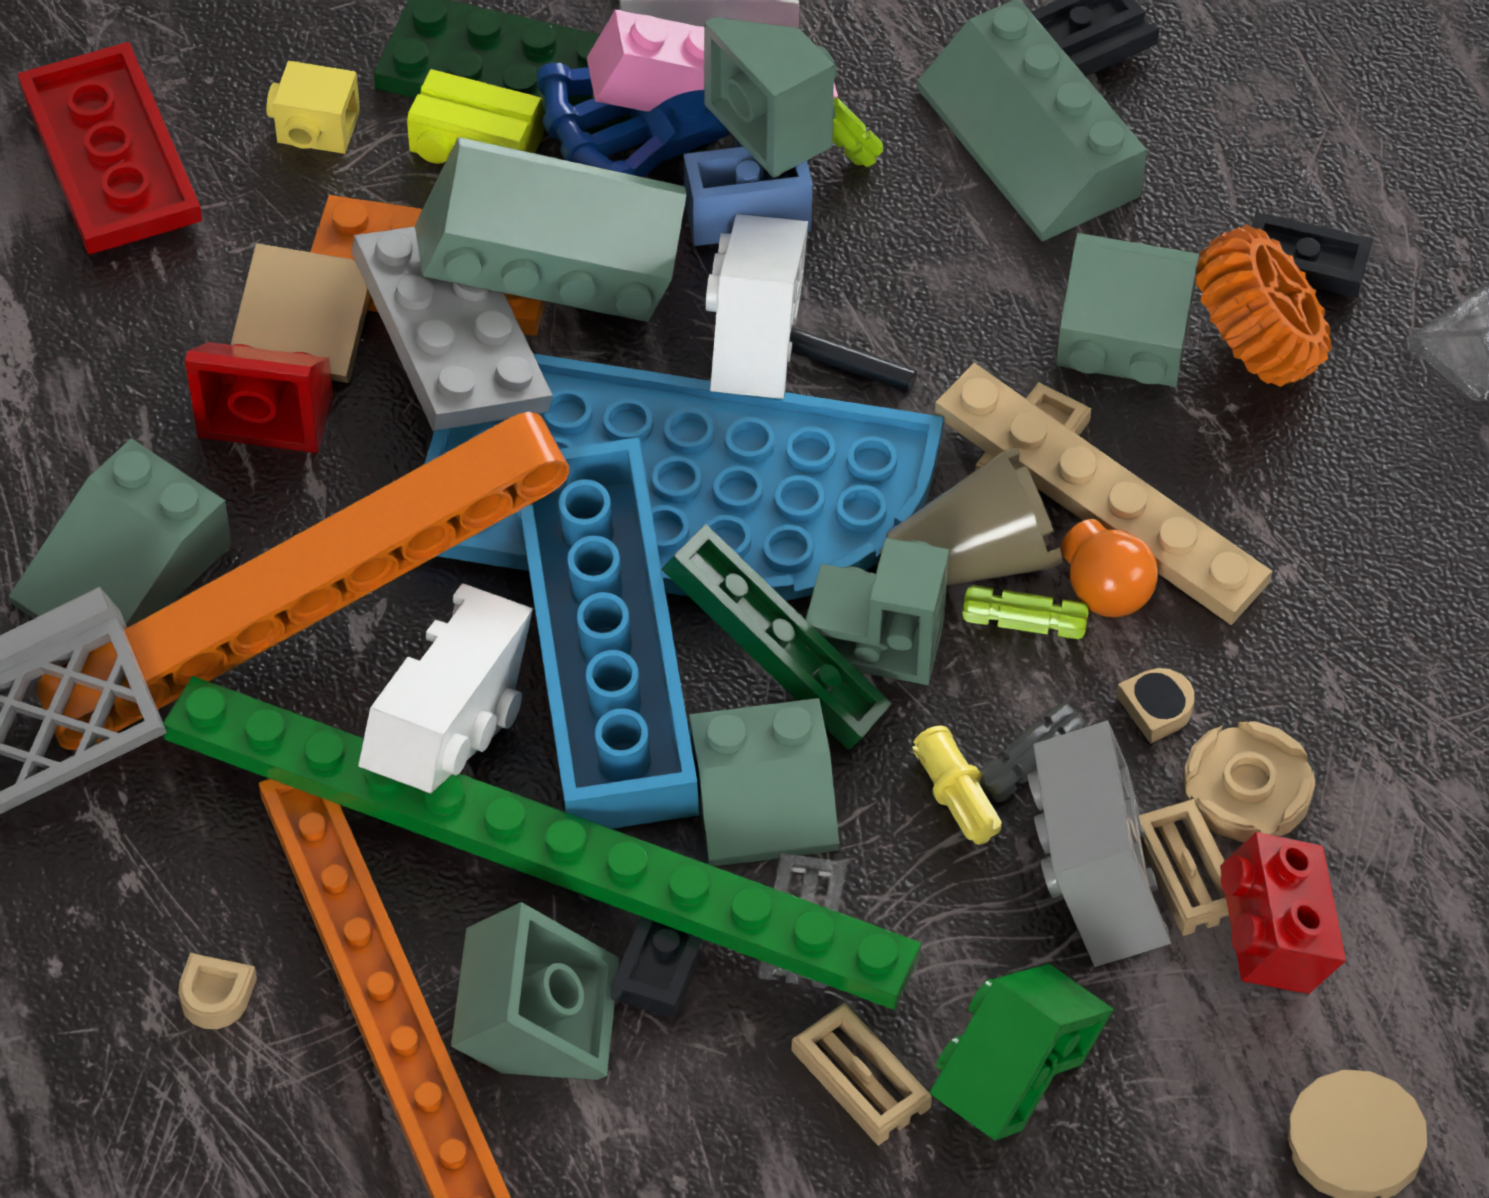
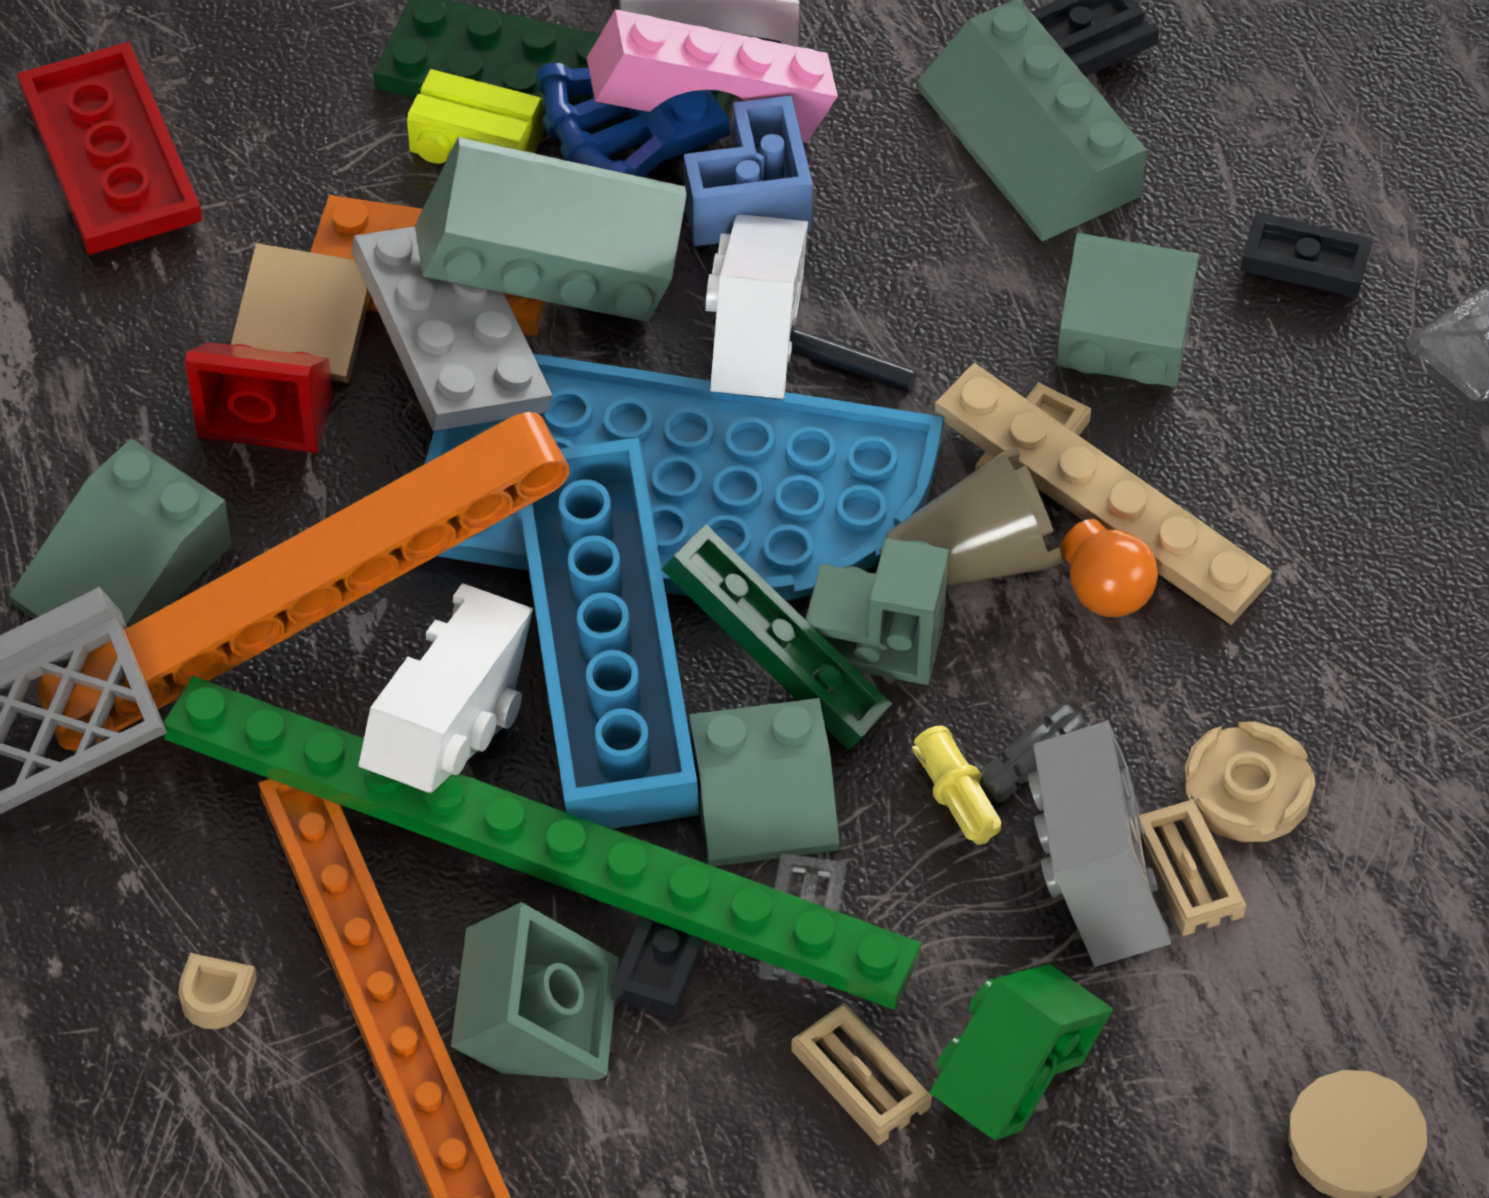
(314, 107): light yellow brick -> none
(770, 90): sand green slope -> none
(851, 134): lime axle -> none
(1025, 612): lime axle -> none
(1157, 701): tile -> none
(1263, 306): orange gear -> none
(1282, 913): red brick -> none

